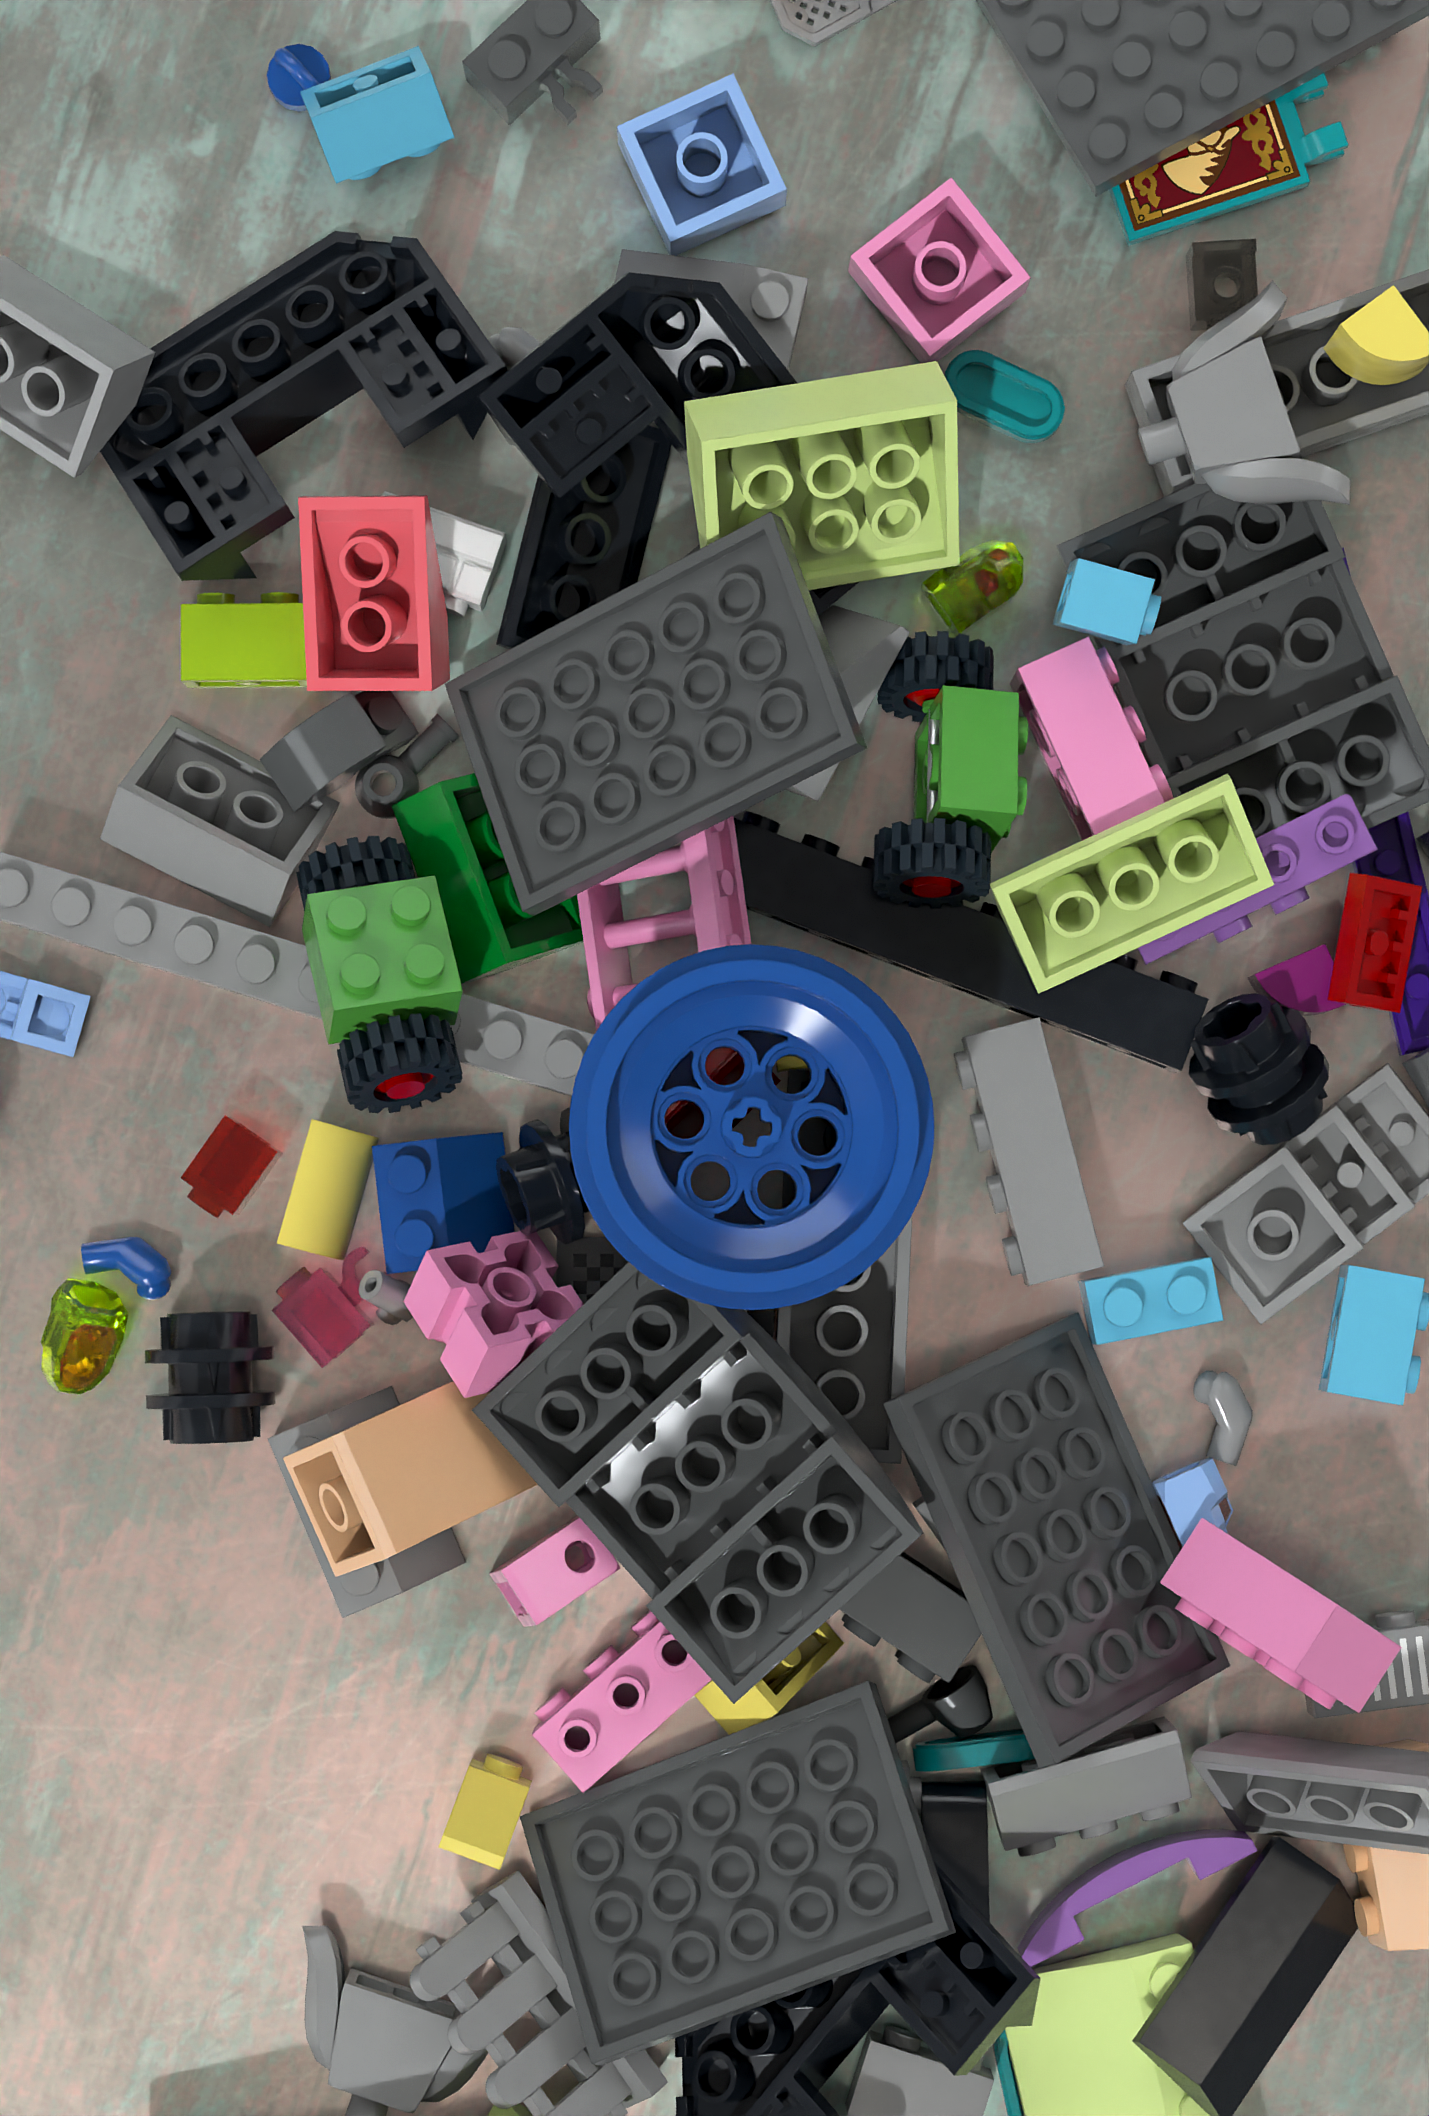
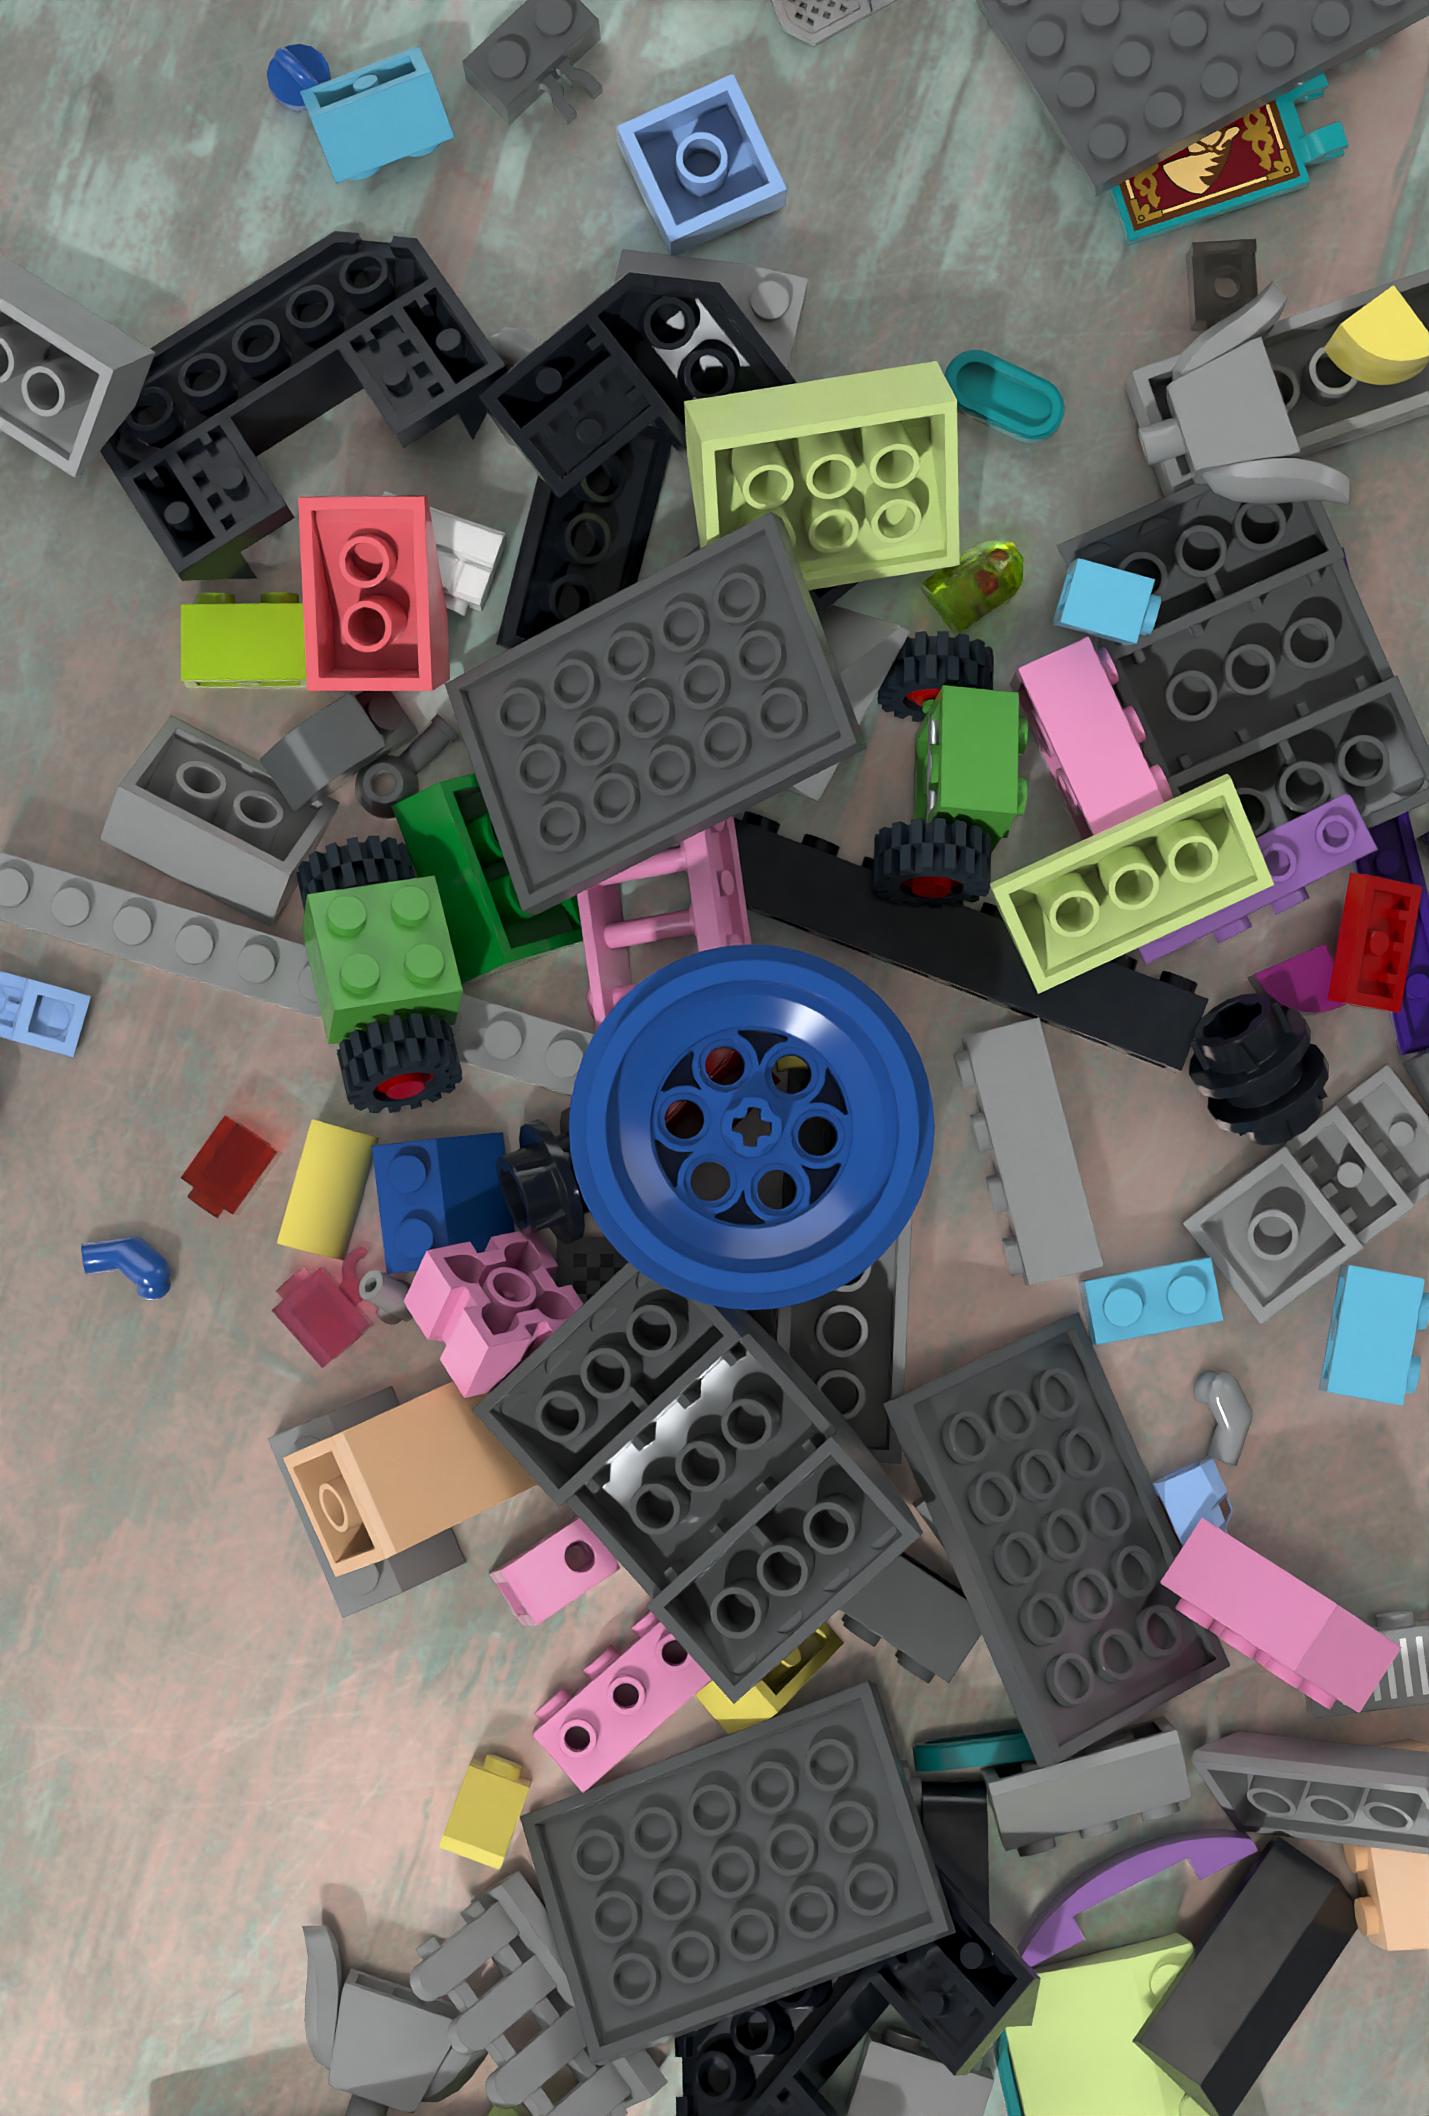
(82, 1335): clear neon green rock -> none
(210, 1377): black piece -> none
(938, 273): bright pink brick -> none
(958, 1705): dark grey bar -> none

